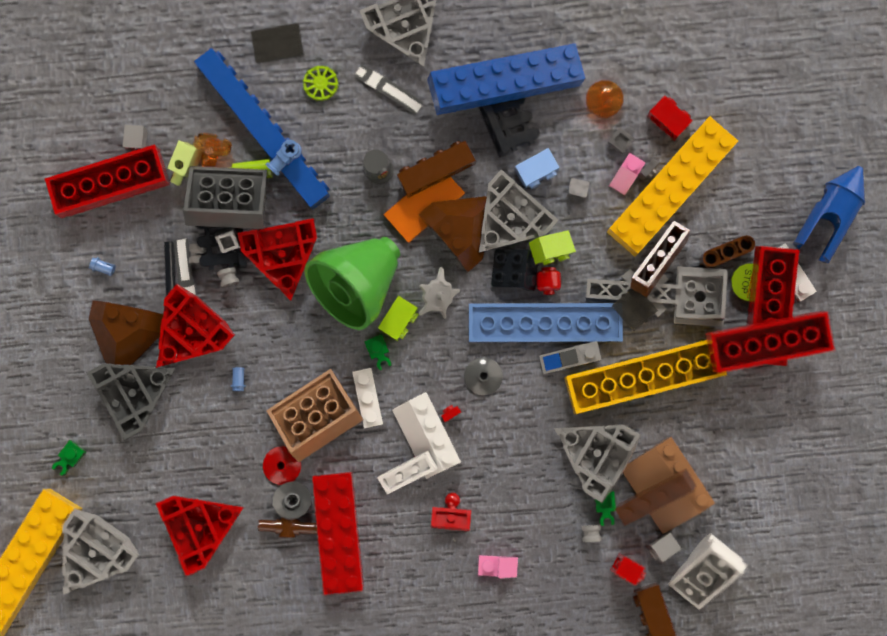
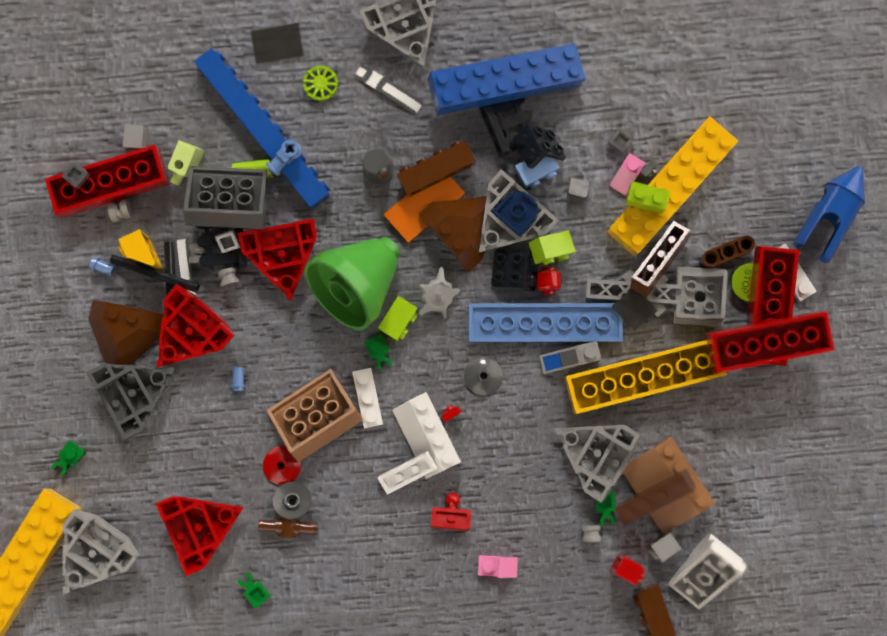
(75, 175): none -> flat silver plate
(119, 210): none -> light grey wheel
(139, 248): none -> yellow slope
(154, 273): none -> black piece
(211, 148): clear orange tile -> none
(256, 592): none -> green plate
(338, 533): red brick -> none
(517, 211): none -> dark blue tile
(536, 143): none -> black bracket
(604, 99): clear orange tile -> none
(647, 197): none -> lime brick
(670, 117): red brick -> none

